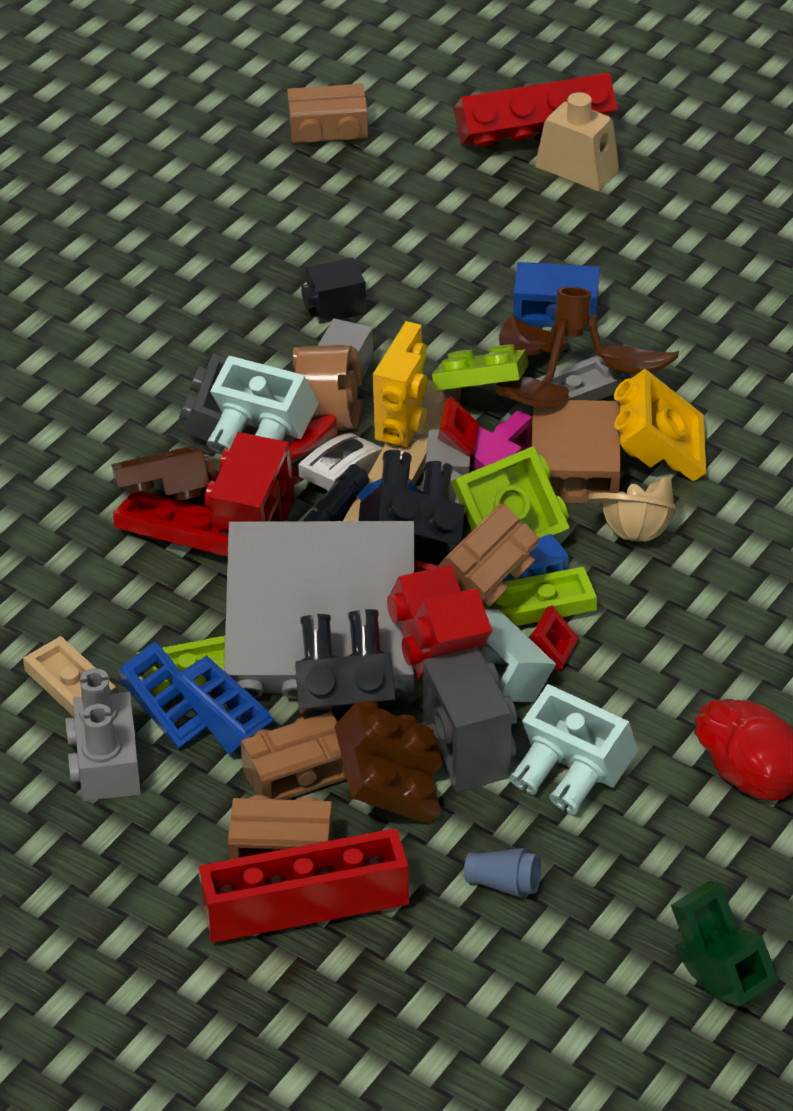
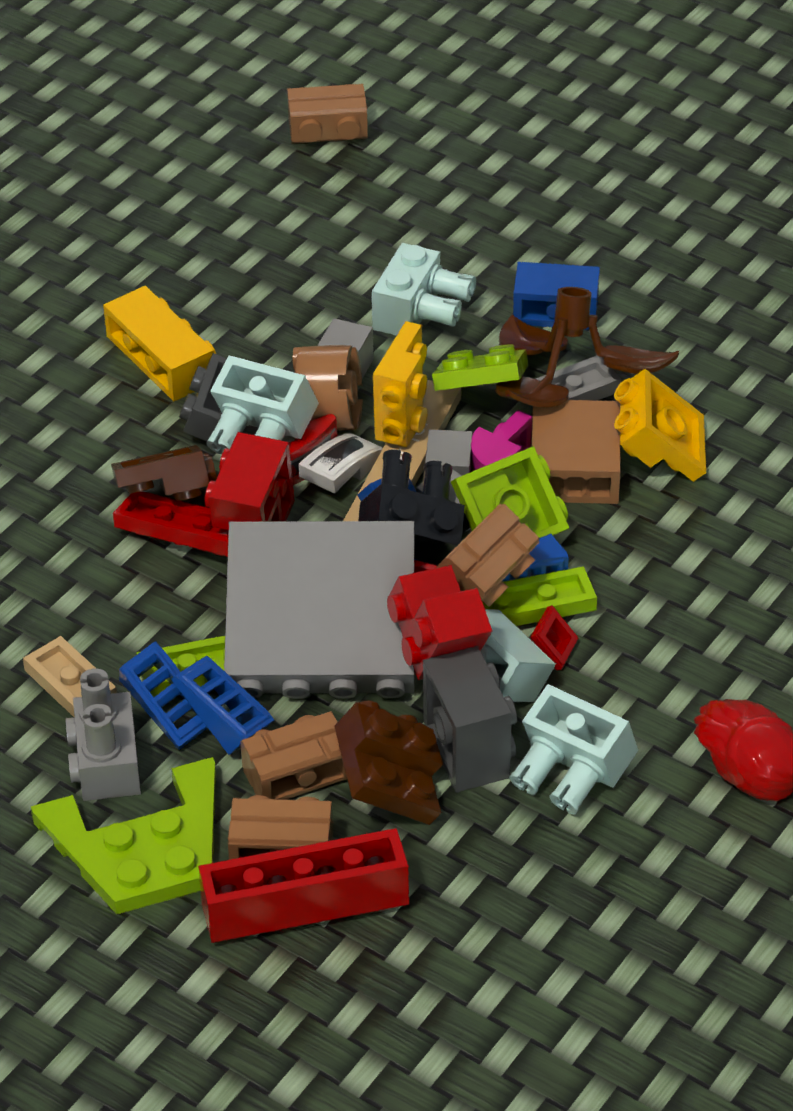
(146, 856): none -> lime wing
(157, 340): none -> yellow brick
(335, 290): black brick -> none
(336, 682): black brick -> none
(340, 495): black axle -> none
(411, 289): none -> light aqua brick
(458, 427): red slope -> none
(505, 870): sand blue cone -> none
(523, 110): red brick -> none
(579, 144): tan torso -> none
(639, 513): tan piece -> none
(715, 952): dark green brick -> none

